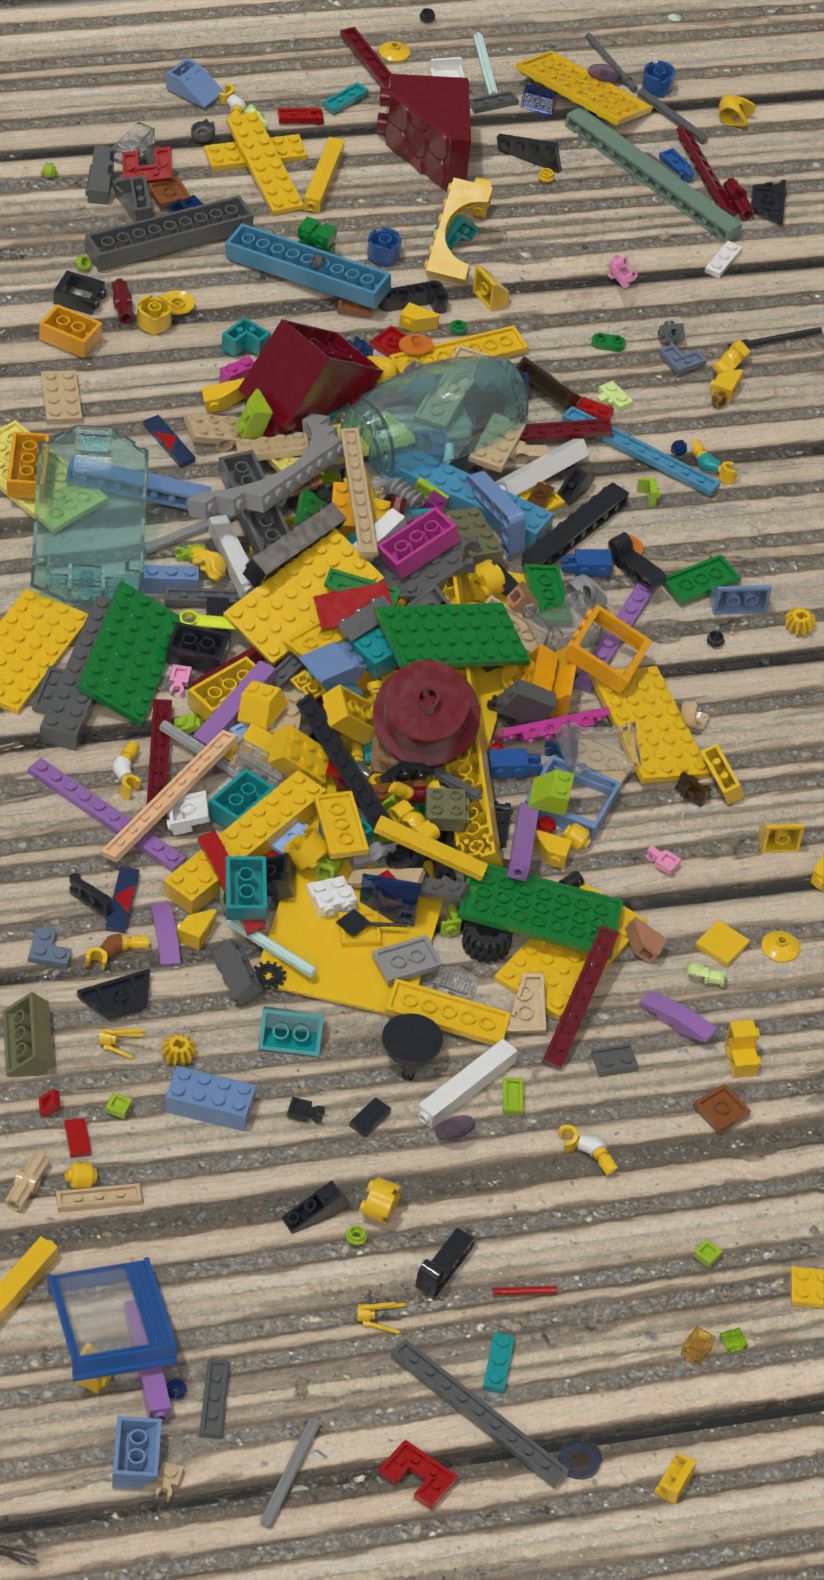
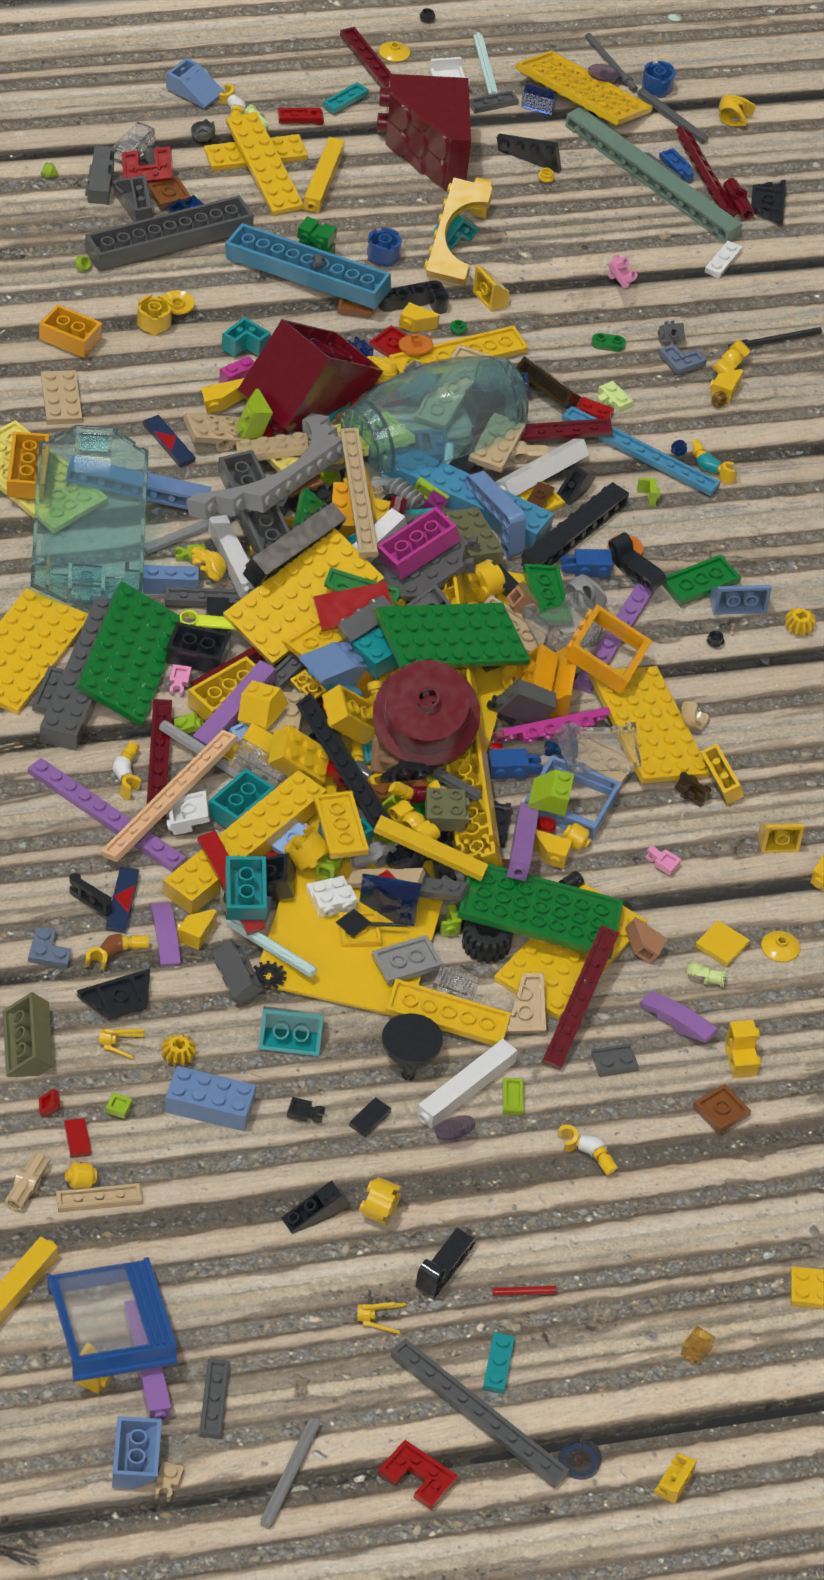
(76, 302): black window -> none
(122, 300): dark red piece -> none
(176, 1384): clear blue plate -> none
(359, 1231): lime plate -> none
(707, 1253): lime plate -> none
(733, 1340): clear neon green tile -> none

